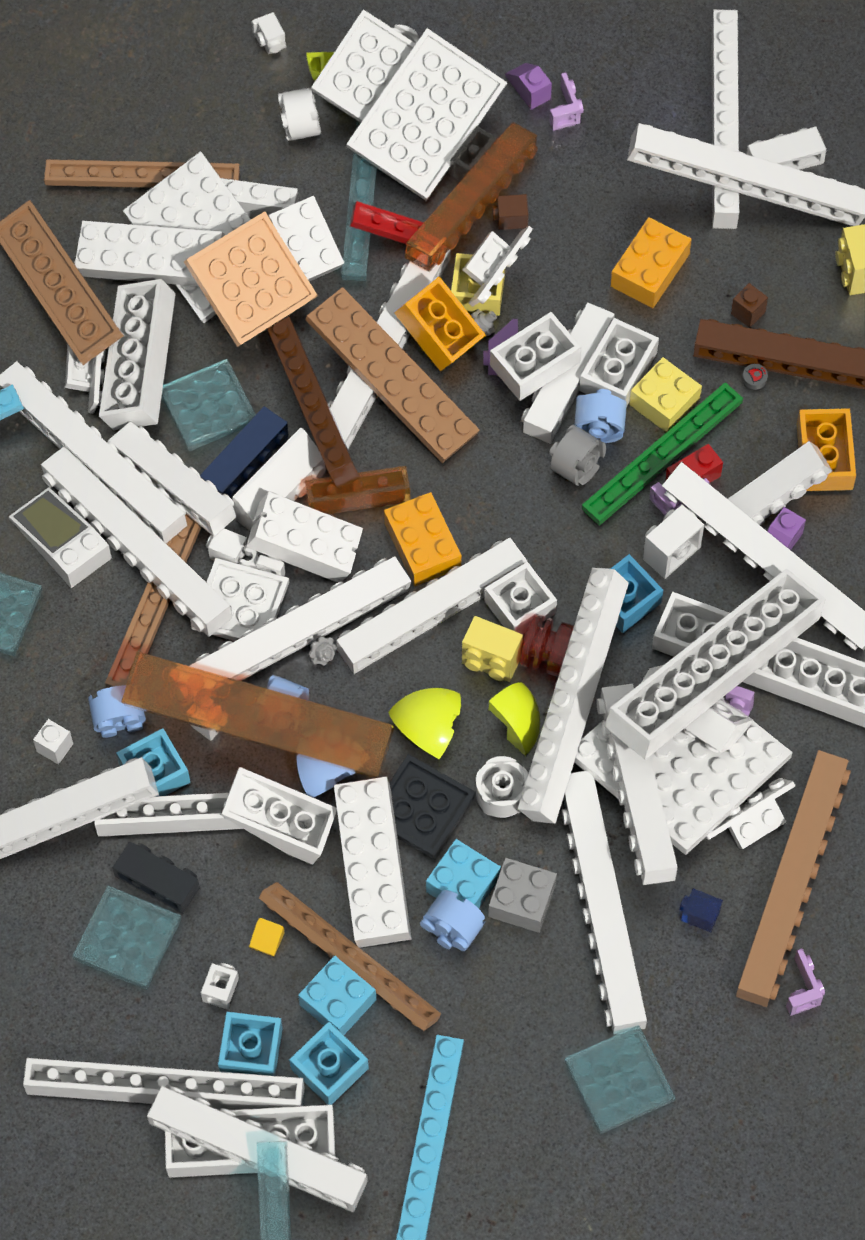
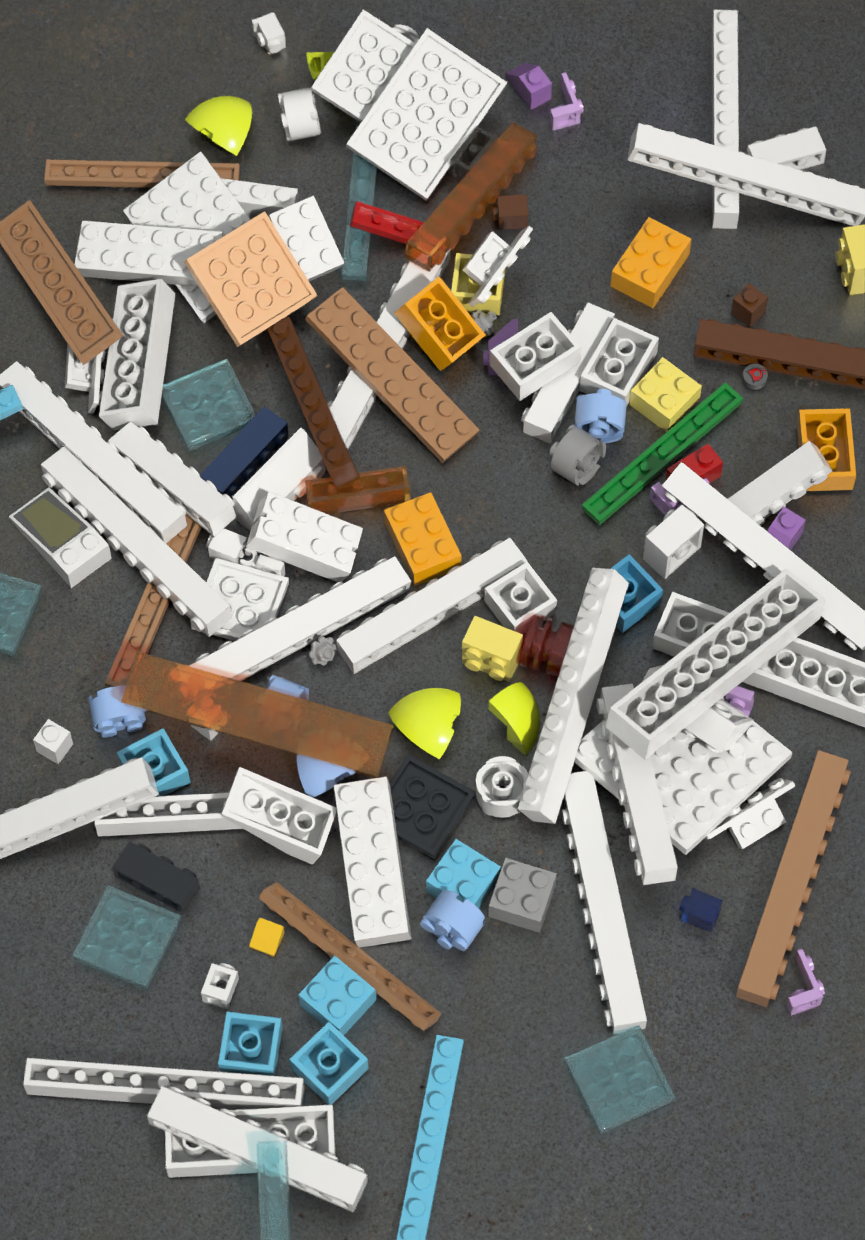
(223, 120): none -> neon yellow brick

